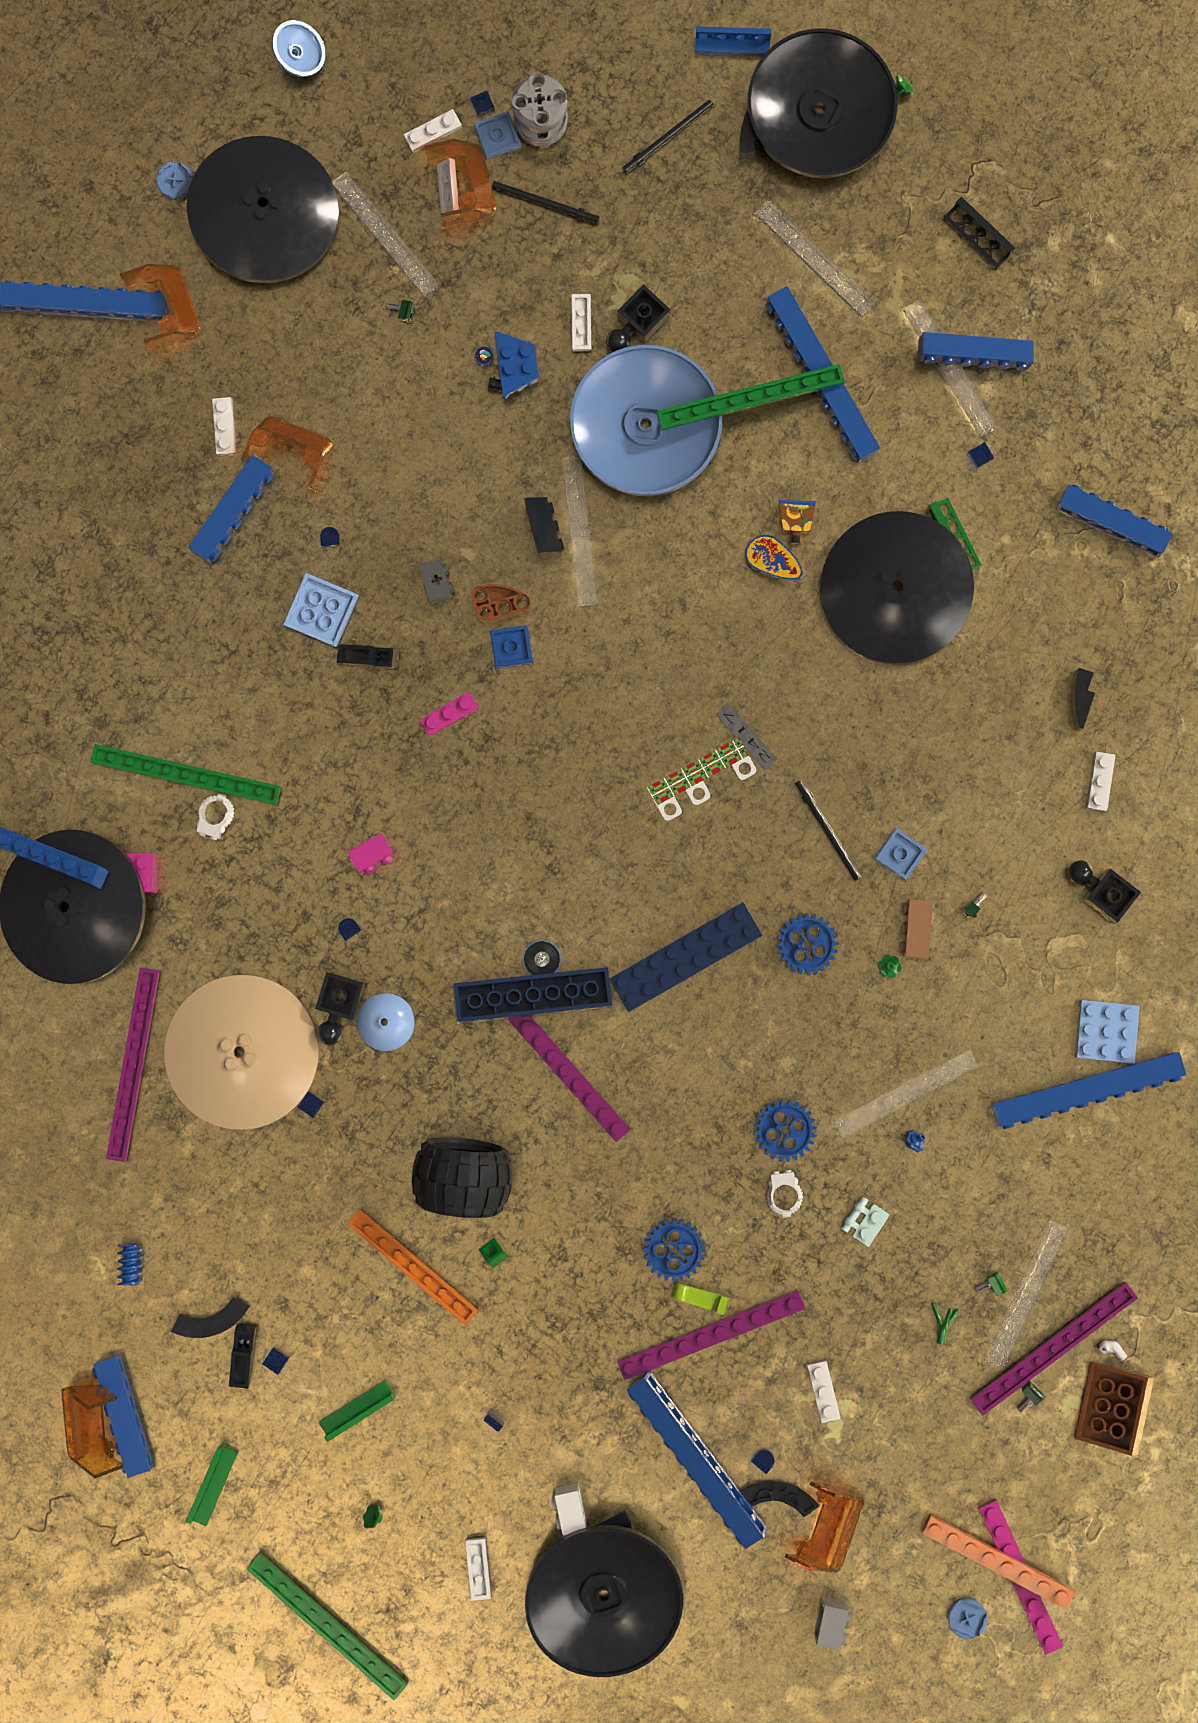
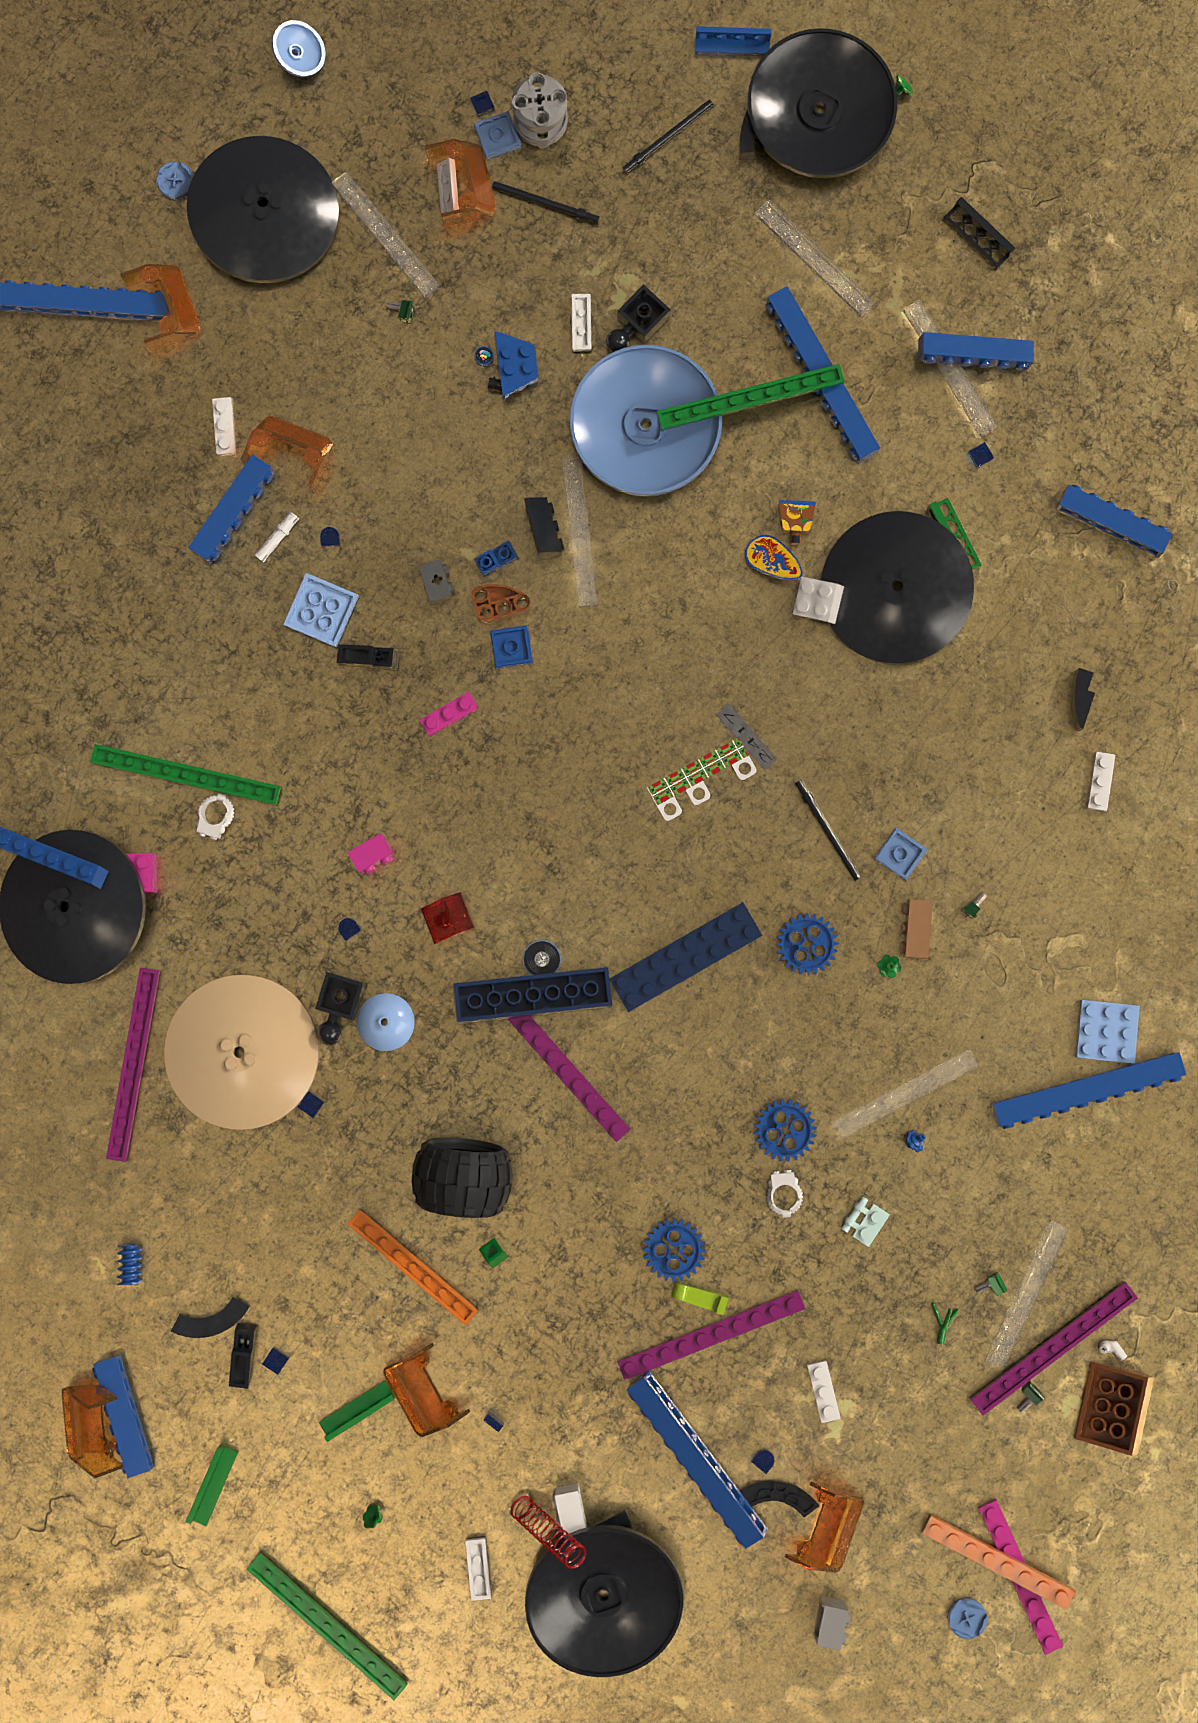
(276, 537): none -> white pin
(418, 1394): none -> clear orange windscreen
(432, 131): white plate -> none
(447, 918): none -> clear red slope
(496, 558): none -> blue slope
(565, 1556): none -> red piece
(818, 600): none -> white brick
(1124, 893): black brick -> none

